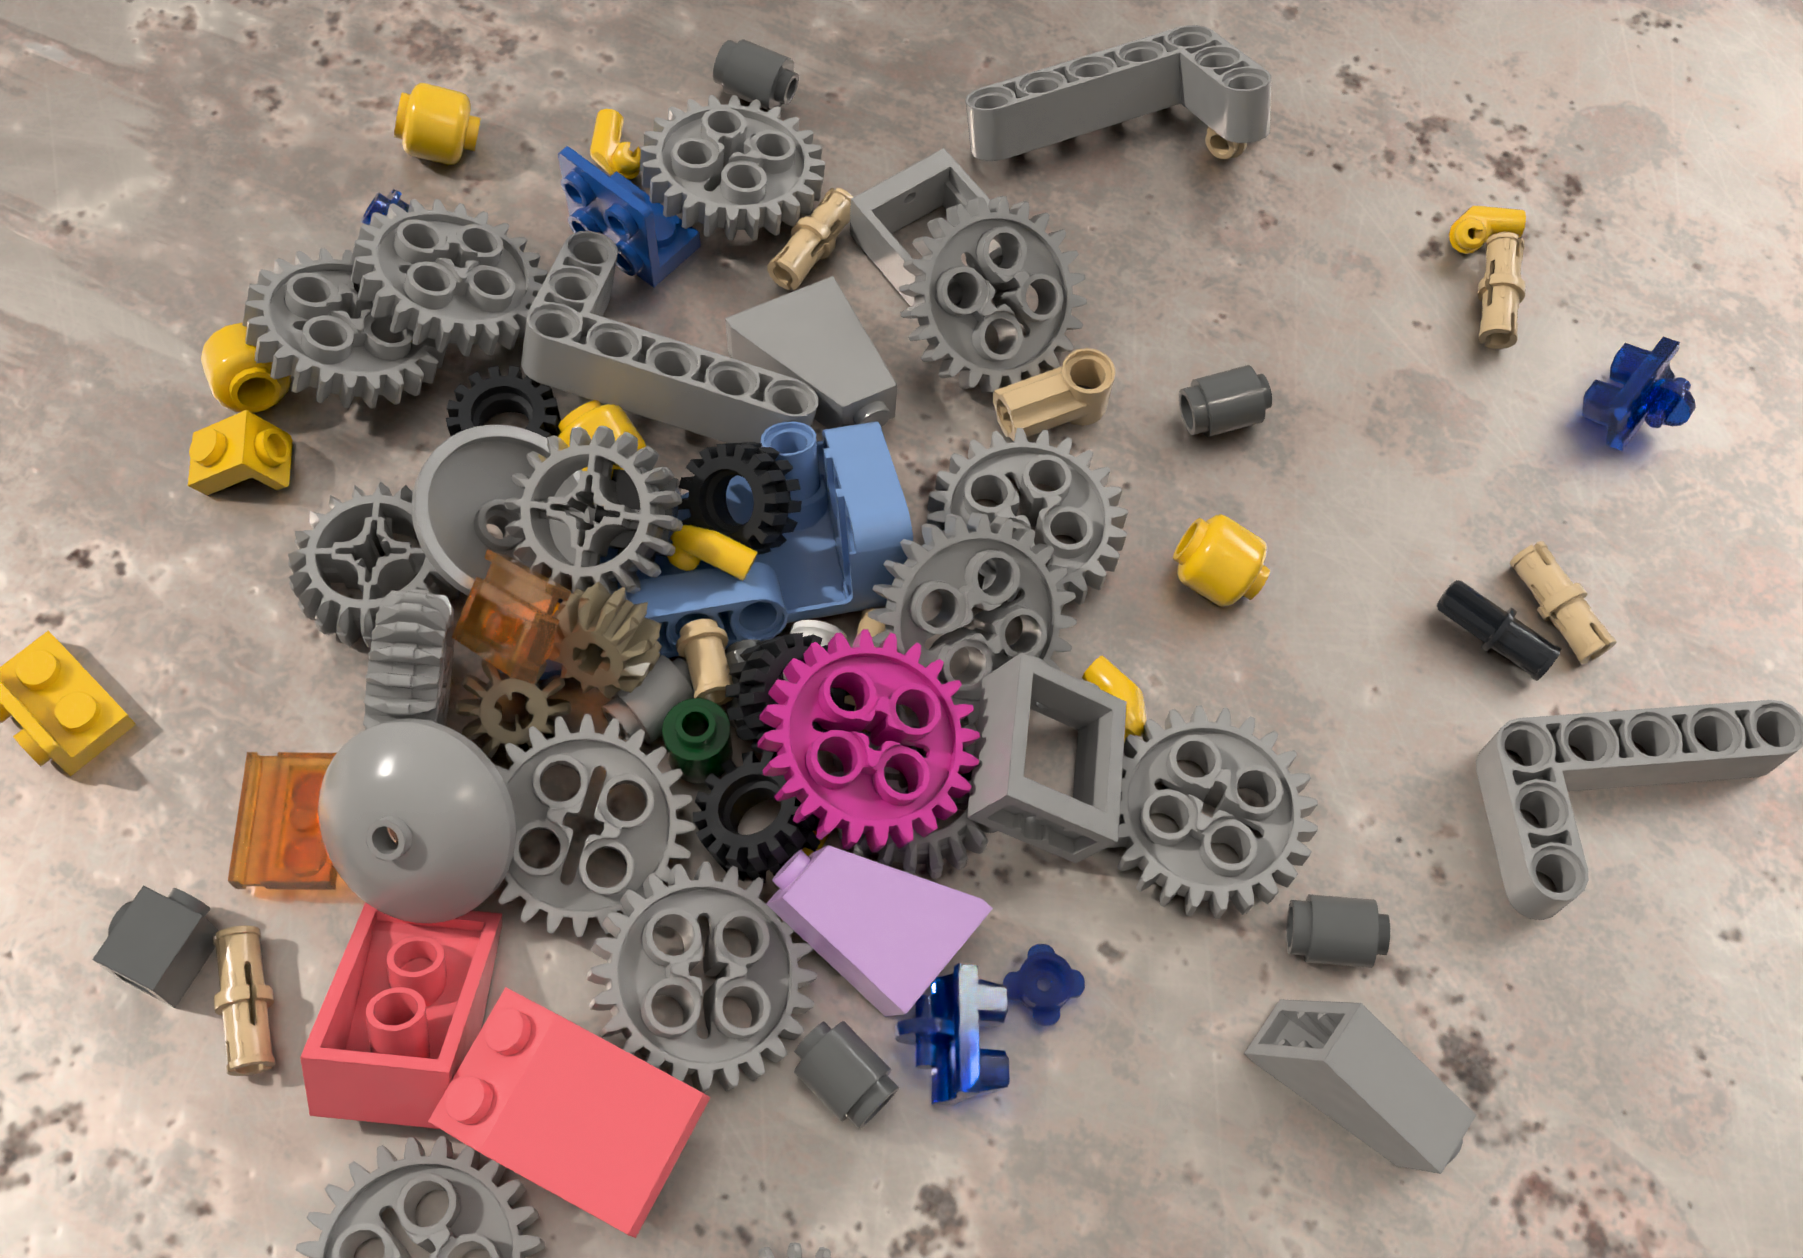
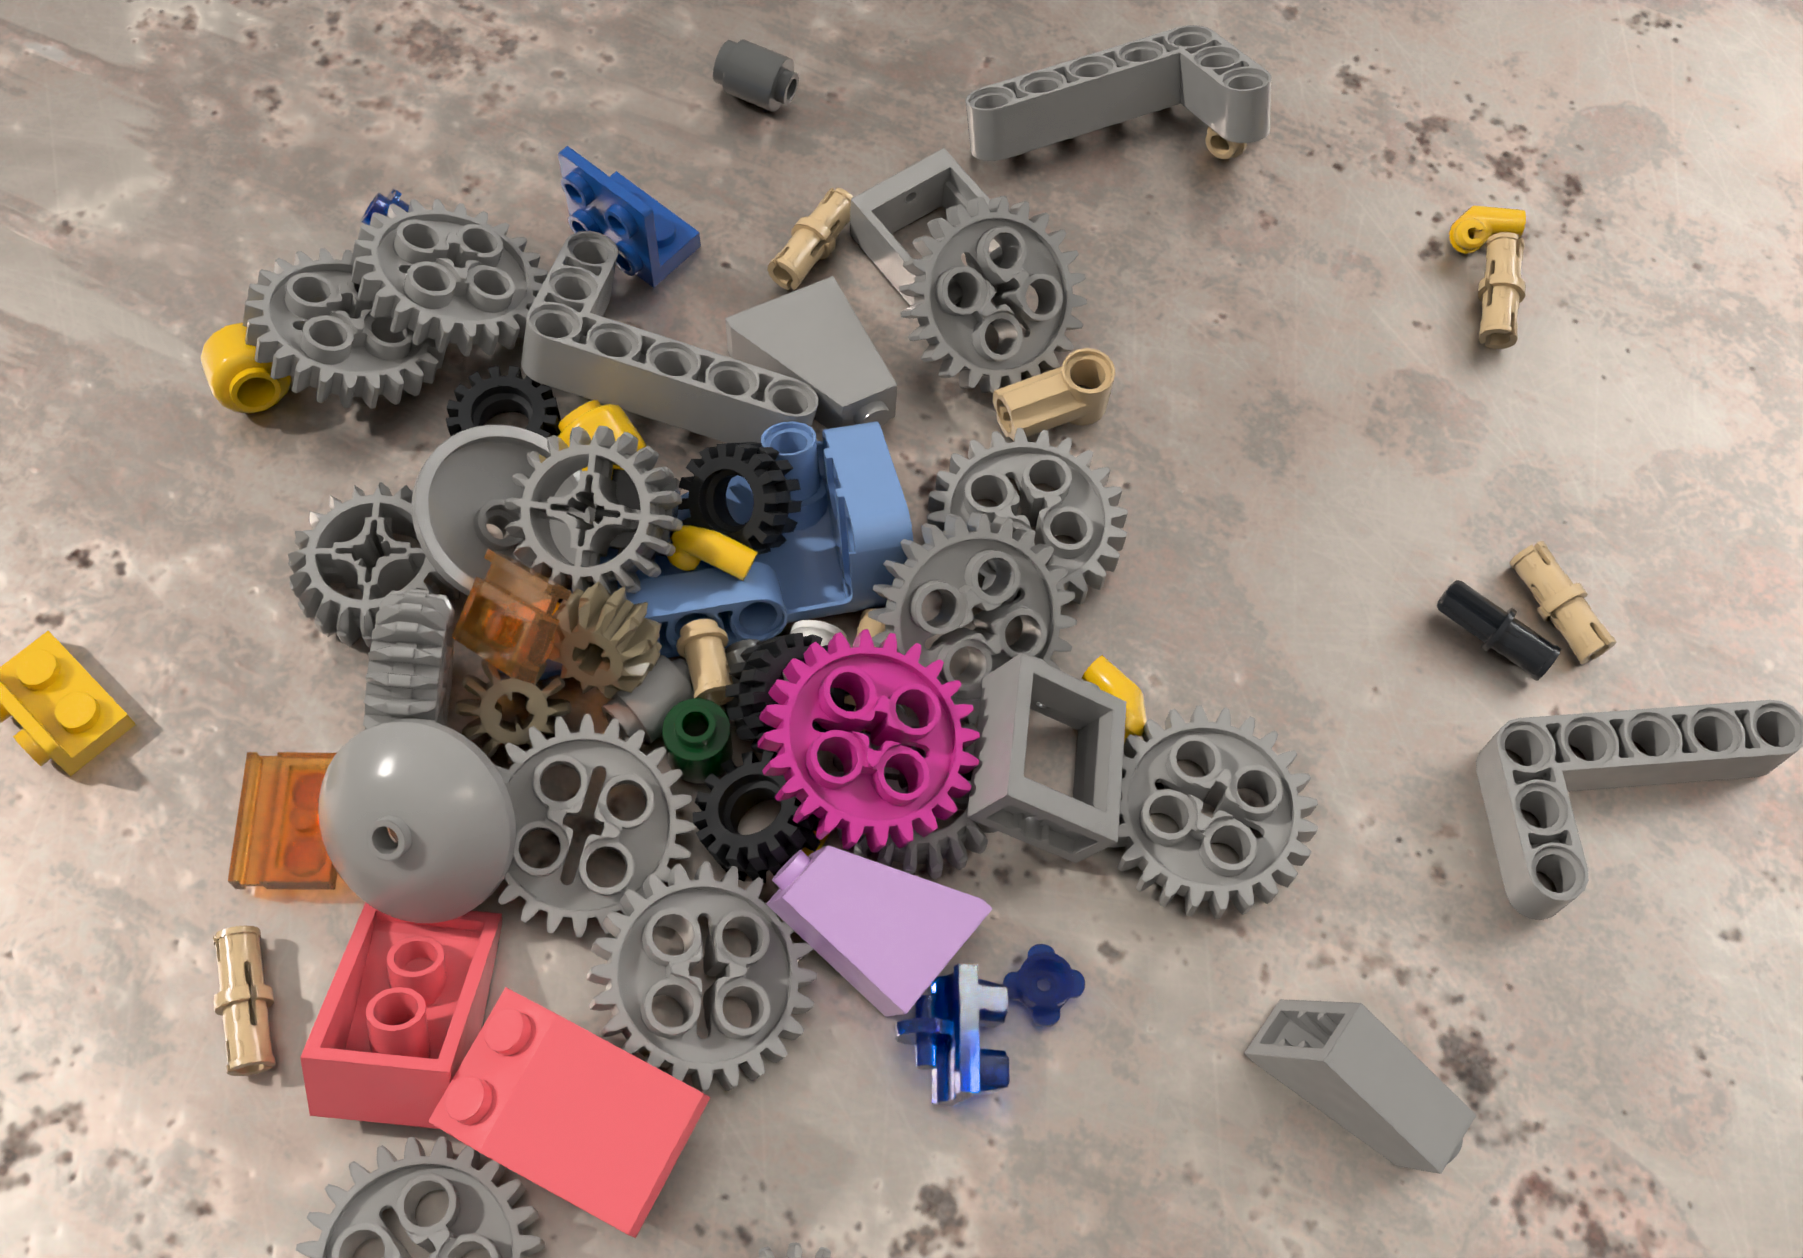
(158, 943): dark grey brick -> none
(239, 450): yellow bracket -> none
(436, 124): yellow head -> none
(607, 148): yellow arm -> none
(732, 167): light grey gear -> none
(844, 1073): dark grey brick -> none
(1222, 560): yellow head -> none
(1225, 401): dark grey brick -> none
(1337, 930): dark grey brick -> none
(1647, 394): clear blue hips -> none

